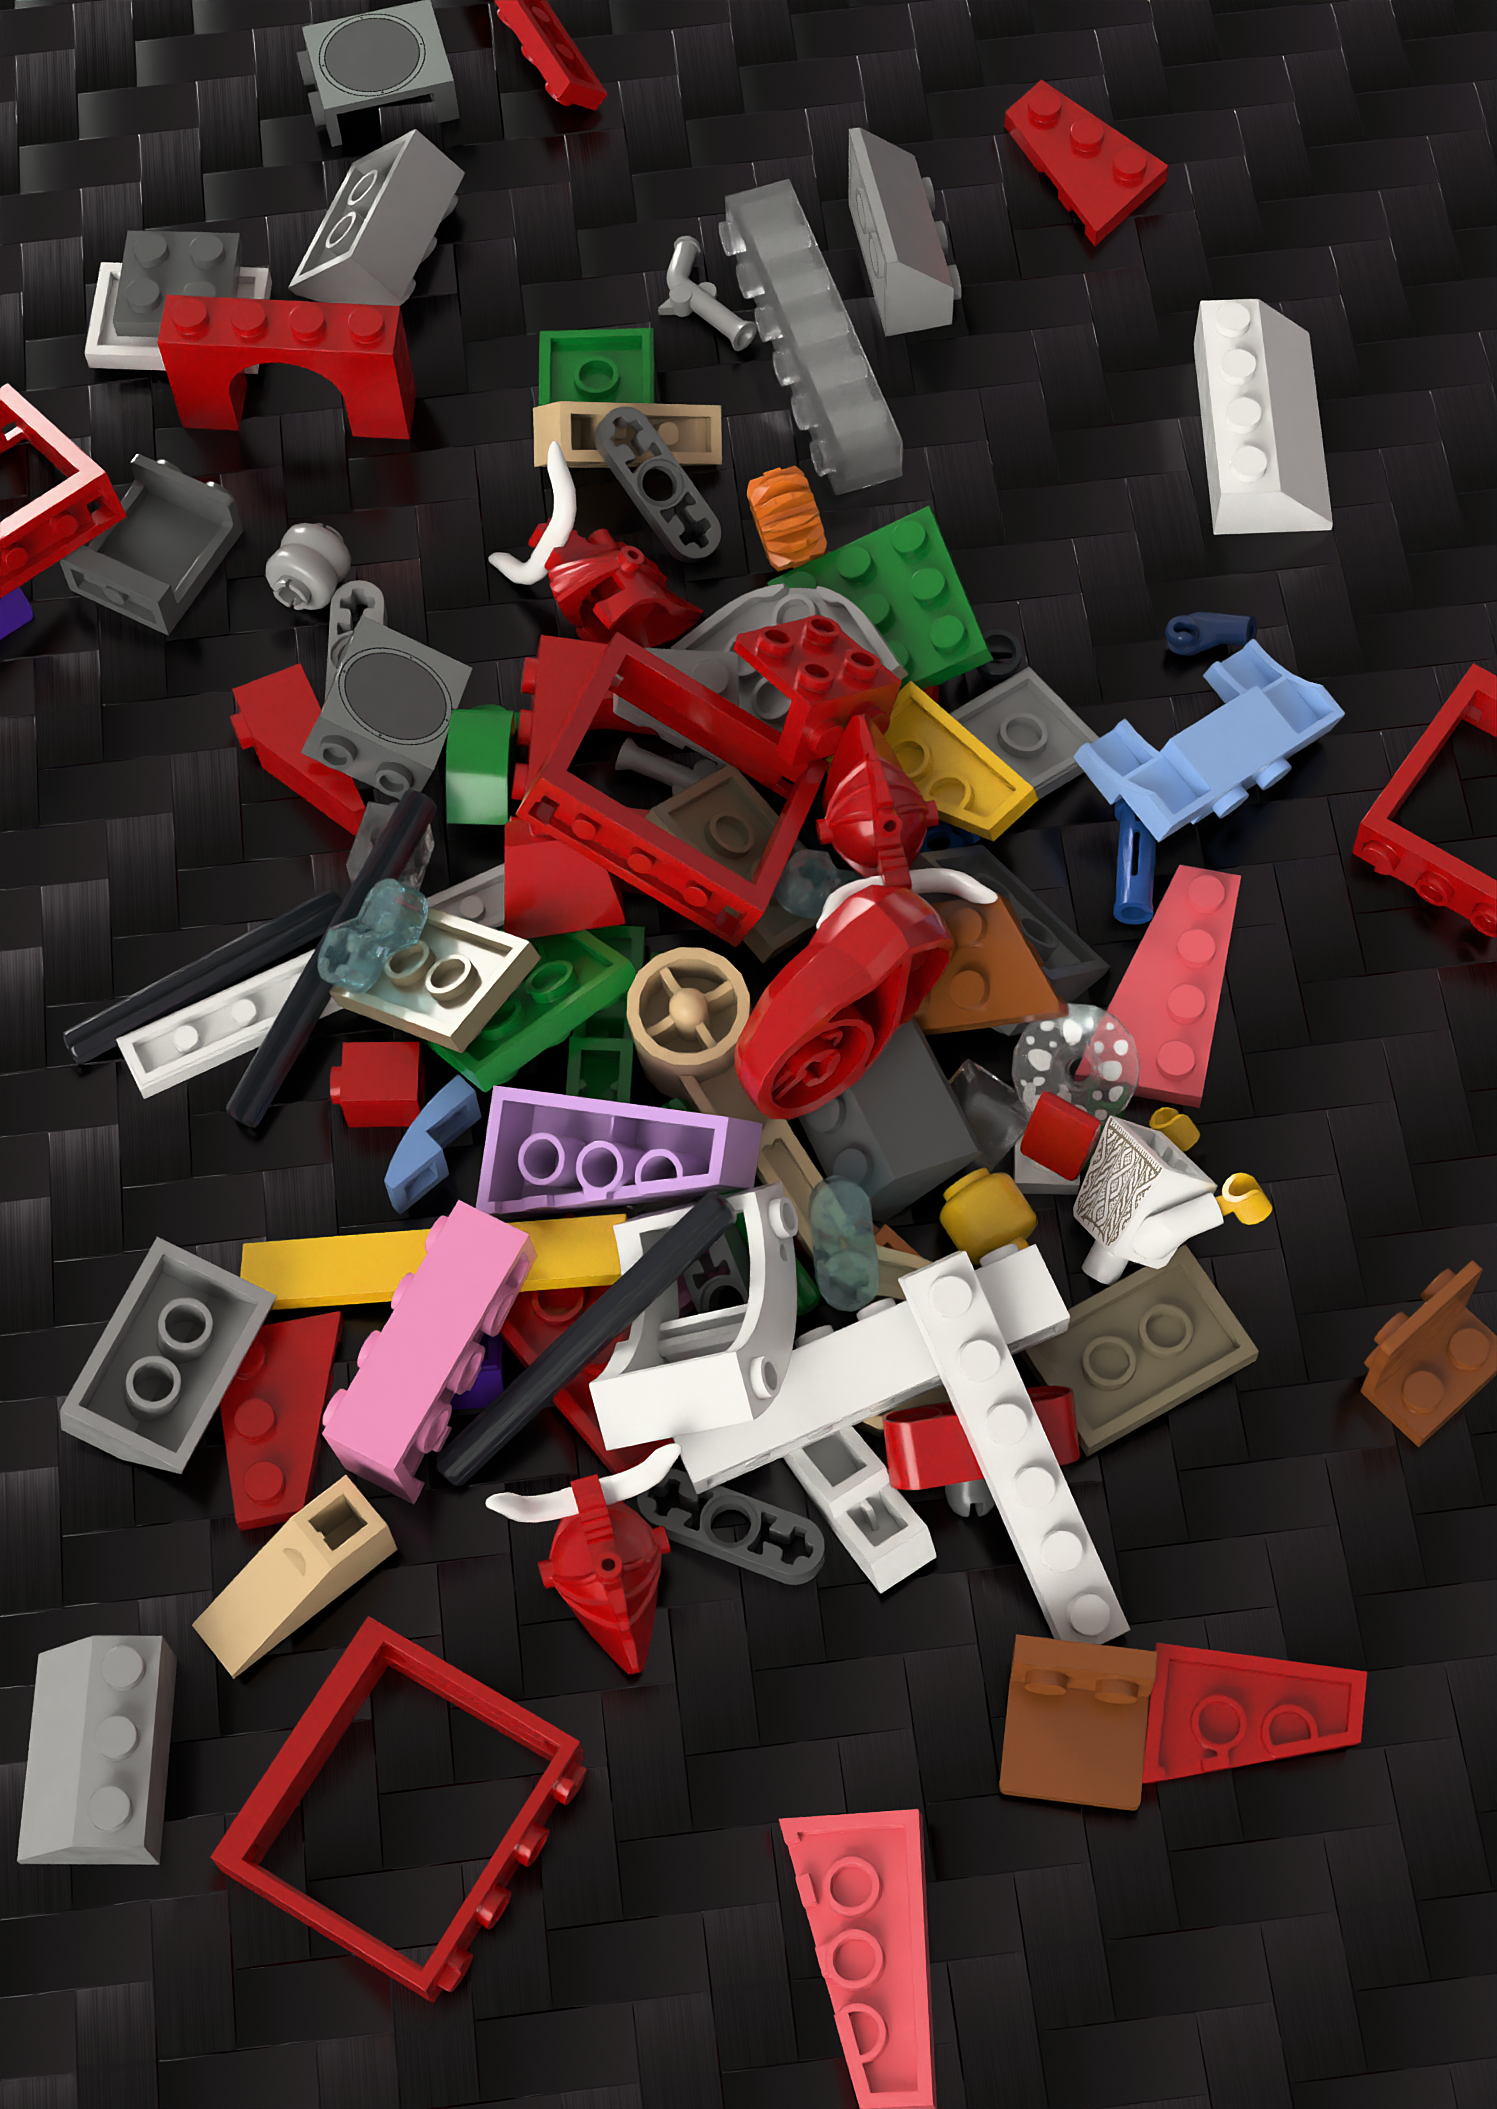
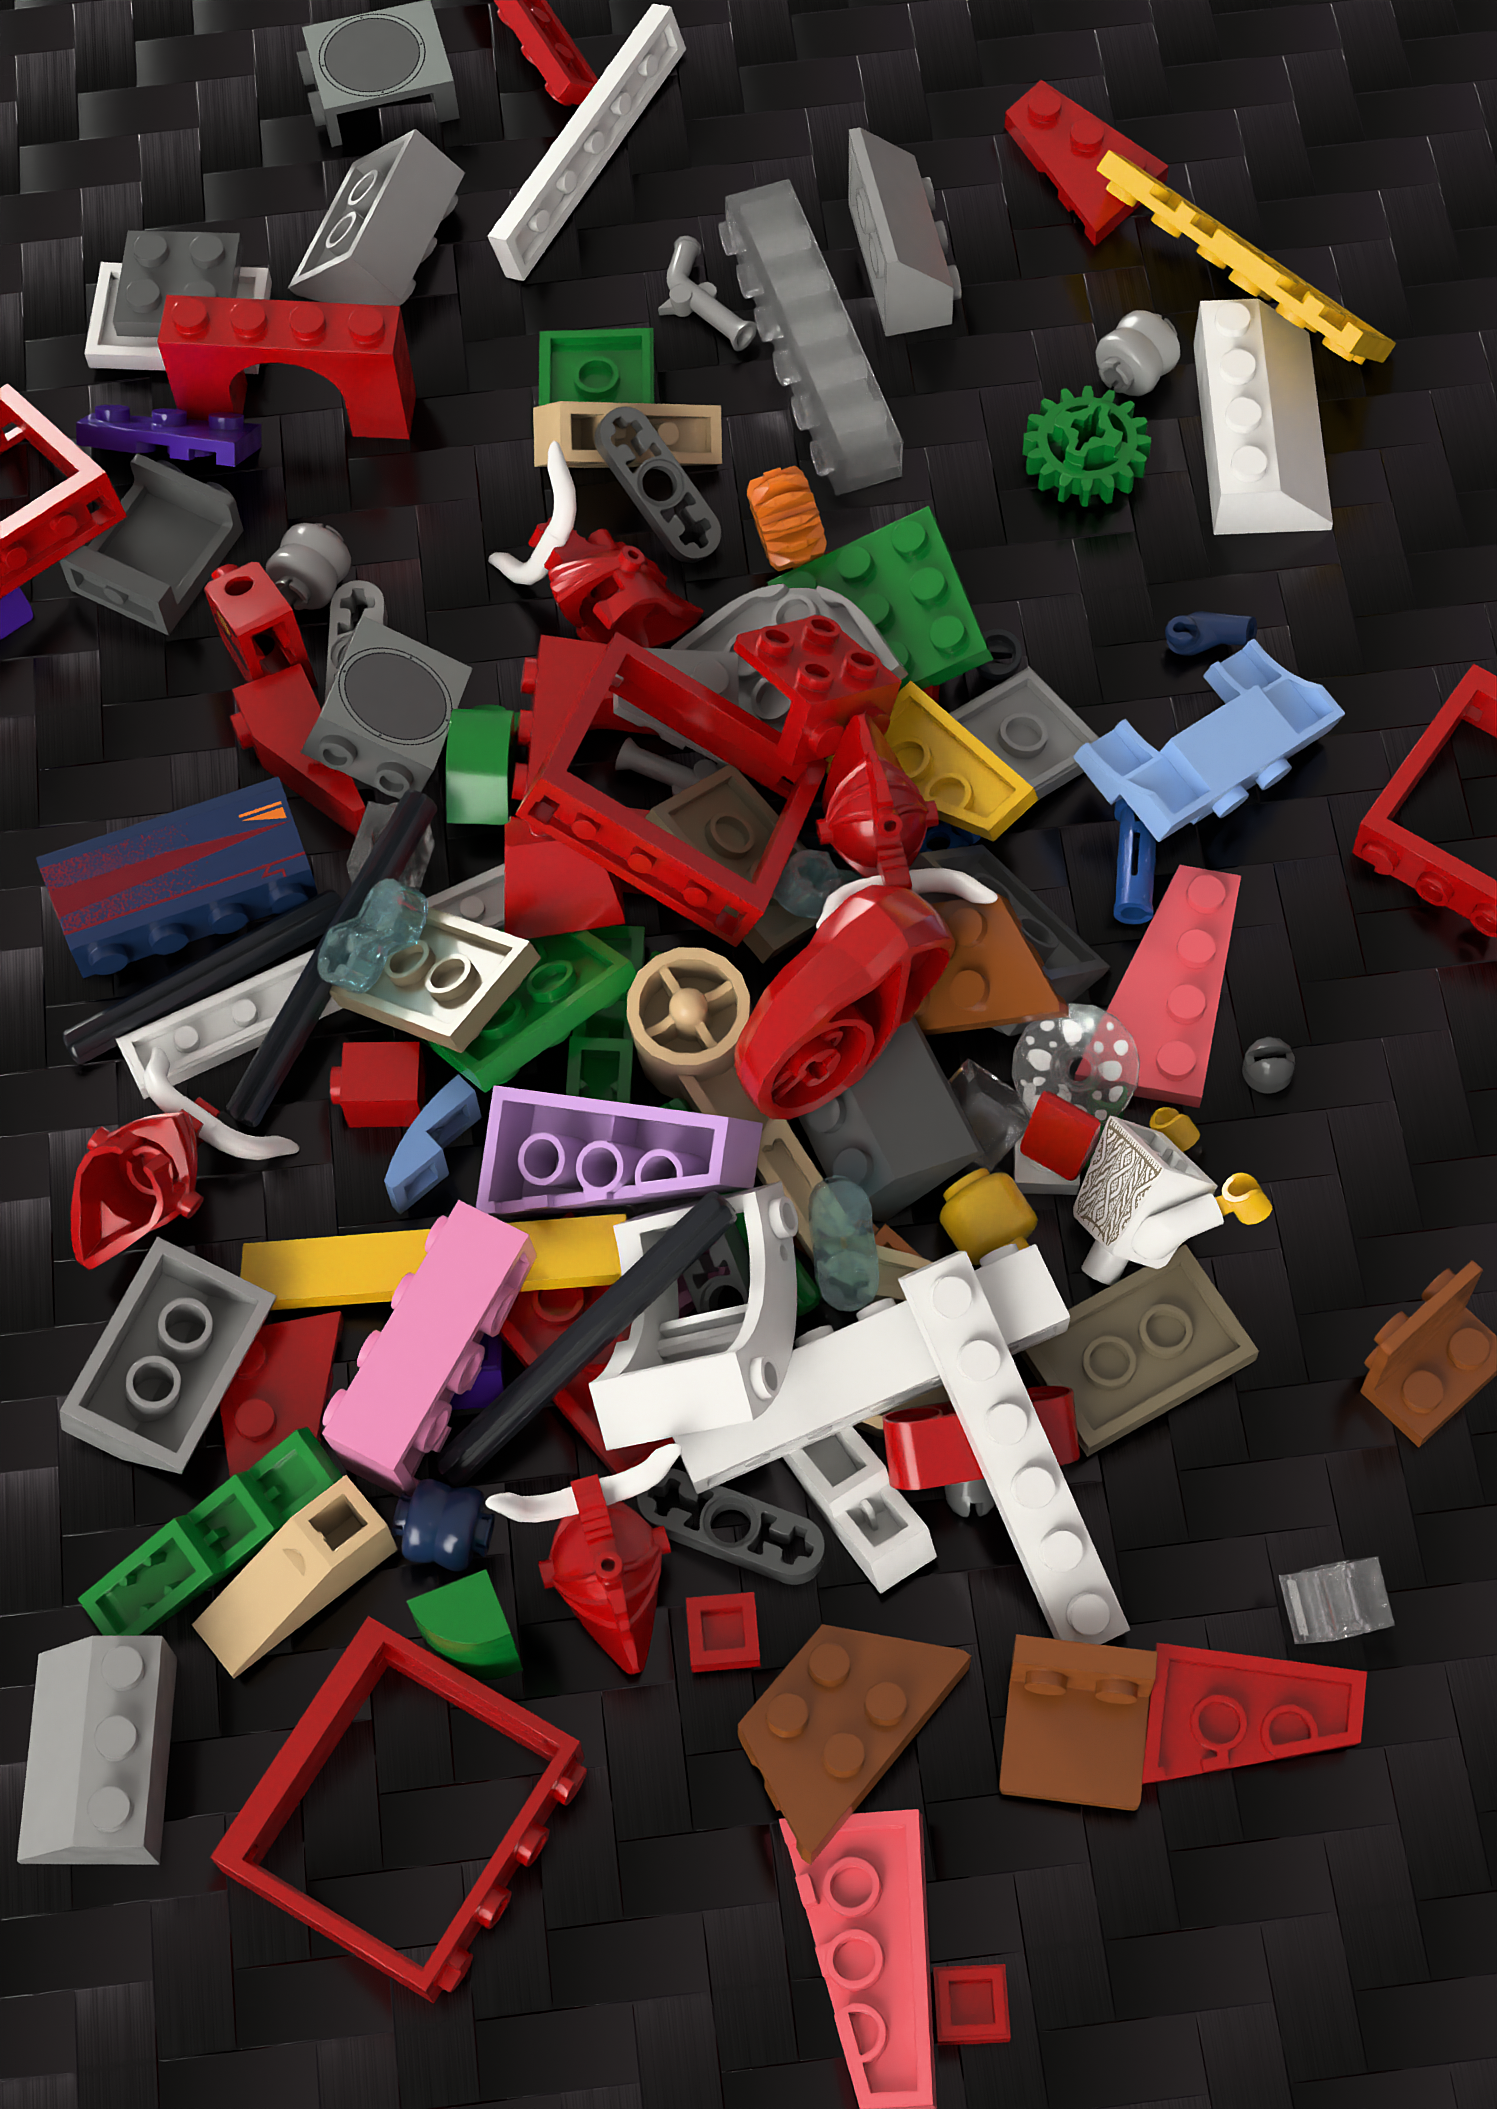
(150, 1168): none -> red helmet
(178, 878): none -> dark blue slope
(185, 438): none -> dark purple wing
(211, 1539): none -> green slope
(249, 606): none -> red torso
(443, 1524): none -> dark blue piece
(467, 1628): none -> green brick
(587, 143): none -> white plate
(723, 1632): none -> red plate
(842, 1722): none -> dark orange wing
(971, 2004): none -> red tile
(1086, 446): none -> green gear
(1137, 353): none -> light grey piece
(1251, 267): none -> yellow wing
(1272, 1073): none -> dark grey hinge
(1336, 1600): none -> clear brick

